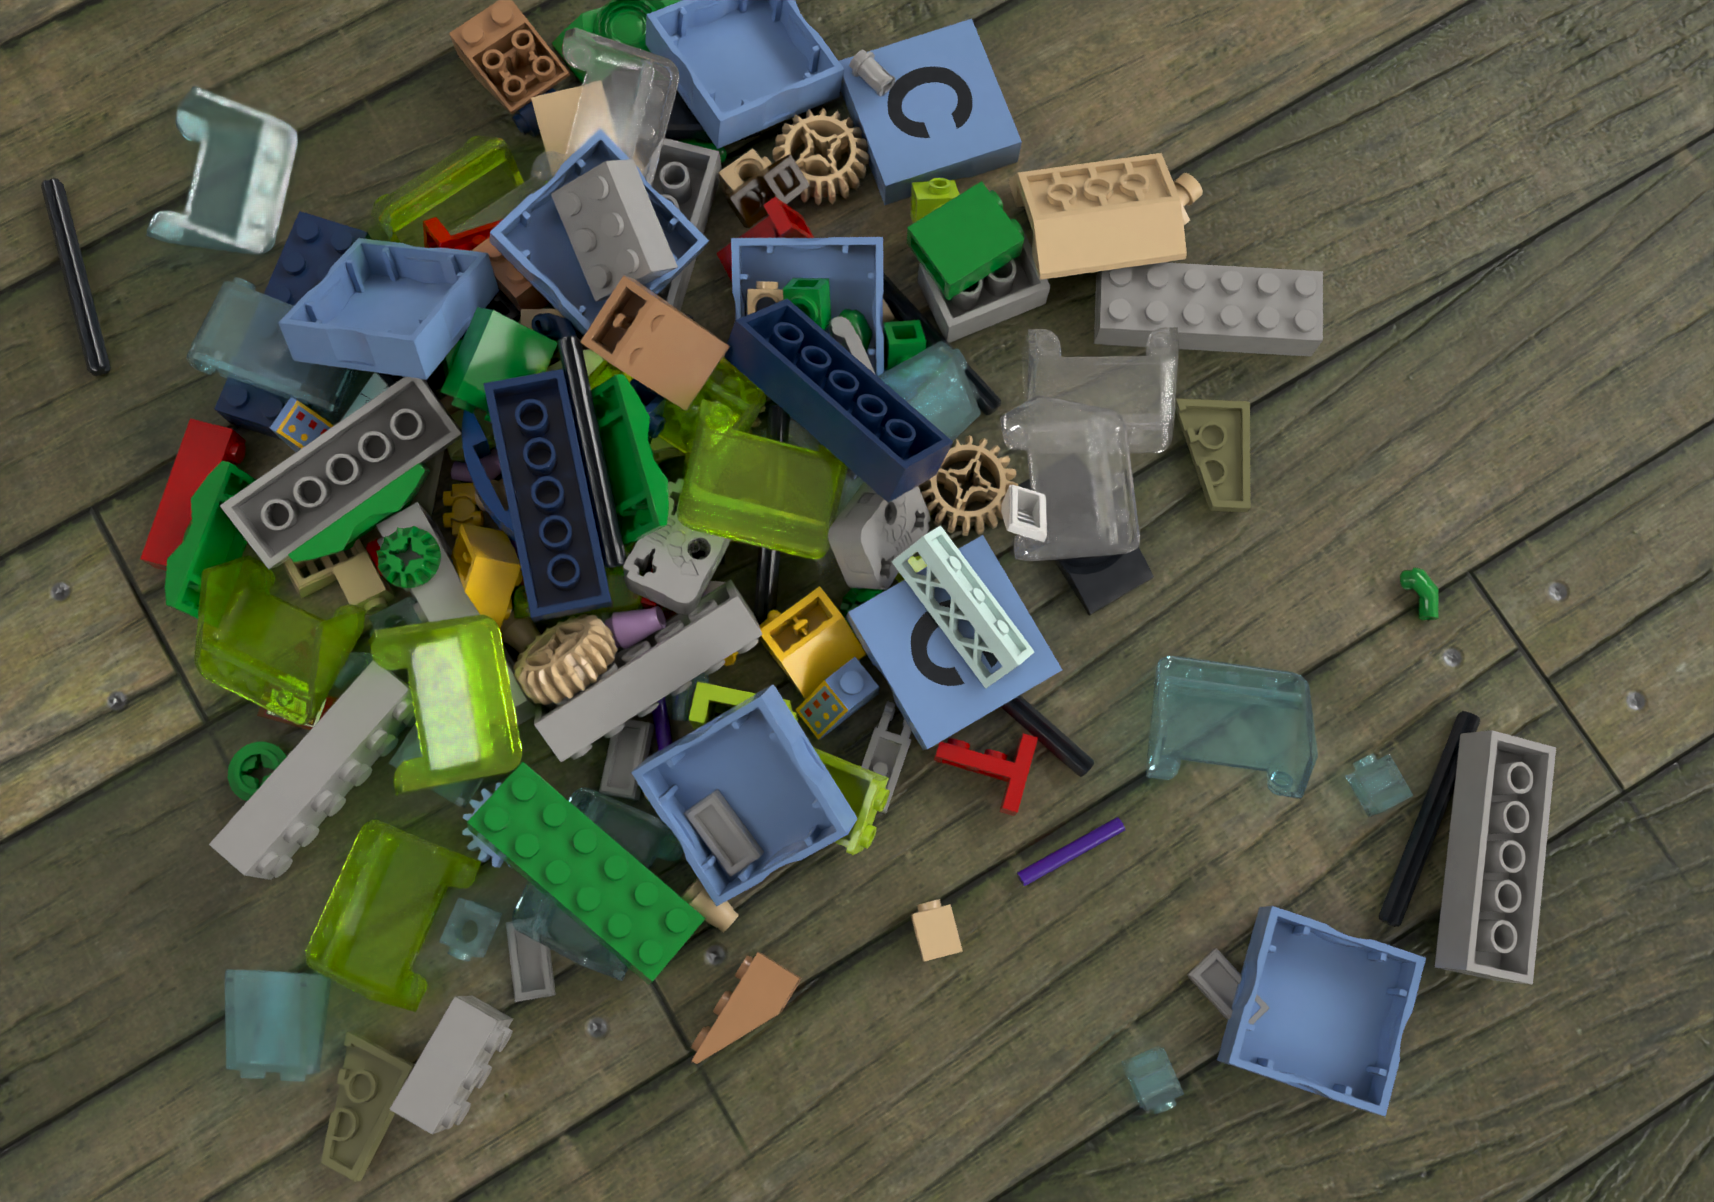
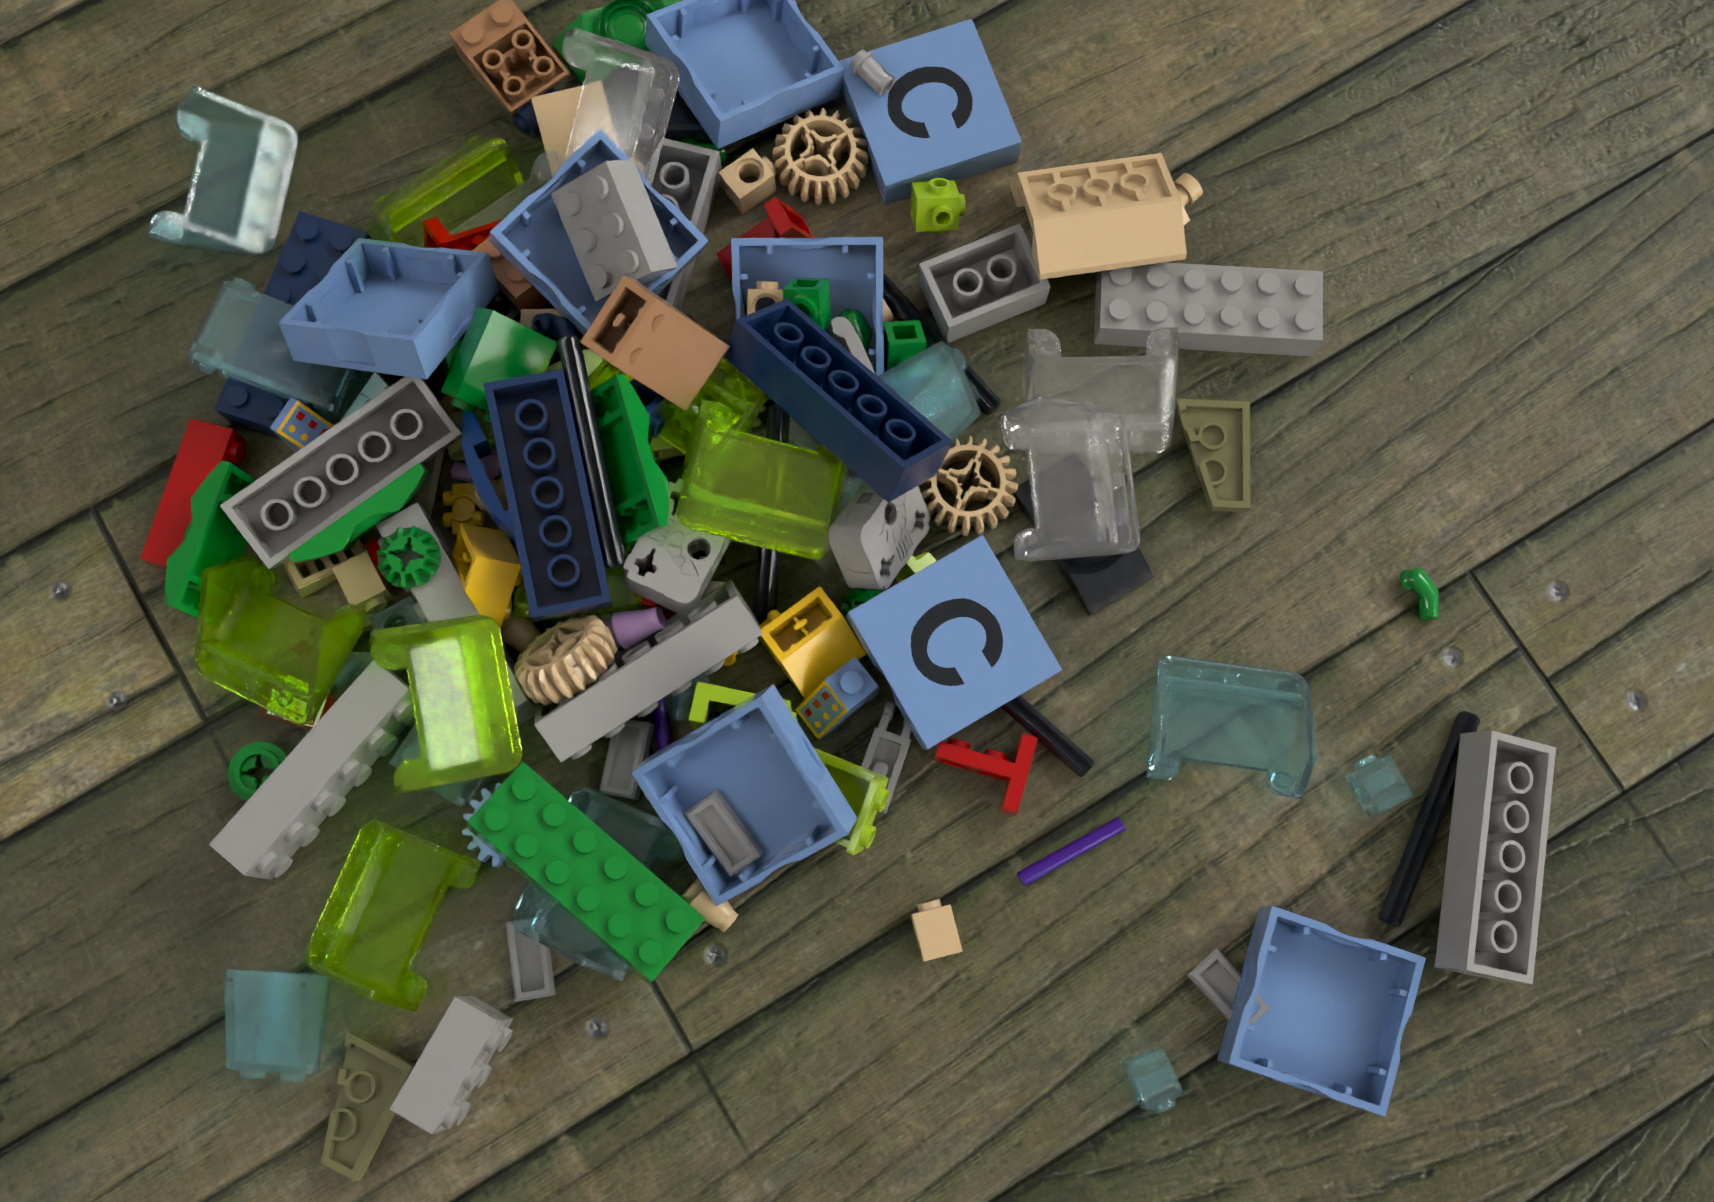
(75, 277): black axle -> none
(486, 920): clear light blue brick -> none
(757, 999): medium nougat slope -> none
(779, 180): dark brown slope -> none
(965, 239): green brick -> none
(972, 598): light aqua fence -> none
(1025, 512): white slope -> none

